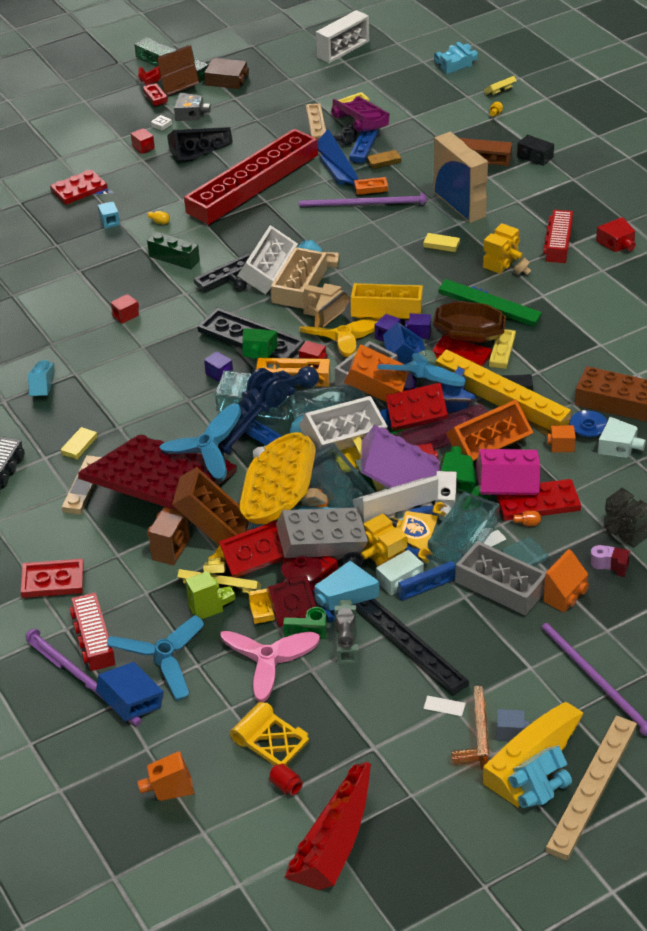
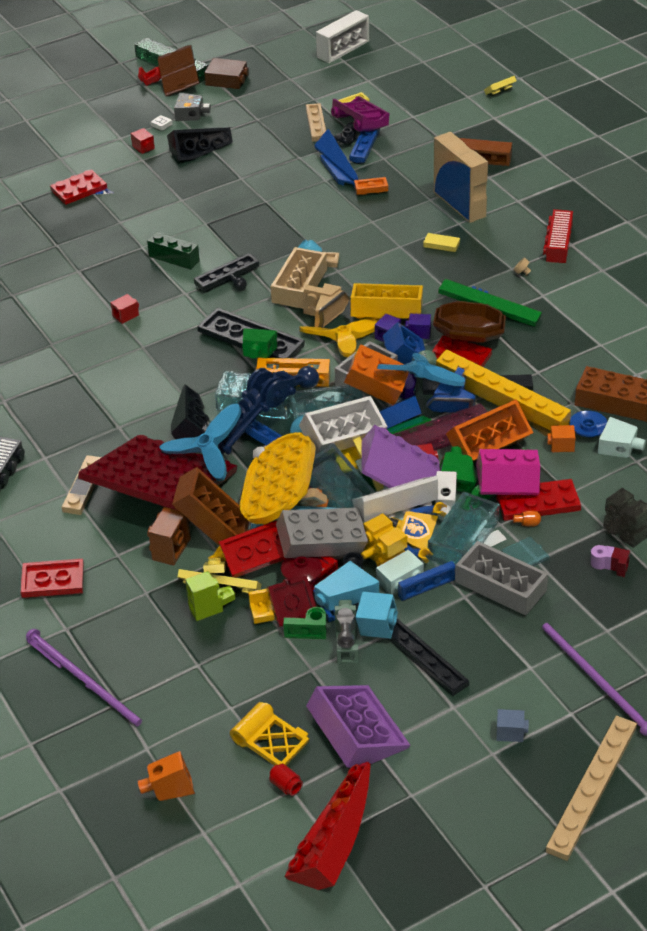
(40, 378): medium azure slope -> none
(79, 443): light yellow tile -> none
(93, 632): brick -> none
(108, 215): medium azure brick -> none
(129, 691): blue brick -> none
(155, 94): red plate -> none
(159, 217): yellow cylinder -> none
(163, 653): dark azure piece -> none
(189, 417): none -> black wedge
(216, 365): dark purple brick -> none
(250, 176): red brick -> none
(267, 259): white brick -> none
(270, 655): bright pink piece -> none
(313, 351): red brick -> none
(356, 723): none -> medium lavender slope
(362, 201): medium lavender bar -> none
(376, 615): none -> medium azure head
(383, 159): pearl gold tile -> none
(416, 406): red plate -> none
(444, 705): white sticker -> none
(456, 58): medium azure hips -> none
(482, 752): clear orange piece -> none
(495, 107): yellow cylinder -> none
(501, 248): yellow brick -> none
(502, 350): light yellow tile -> none
(533, 778): medium azure hips -> none
(535, 150): black brick -> none
(547, 731): yellow wedge -> none
(565, 582): orange slope -> none
(616, 235): red torso -> none

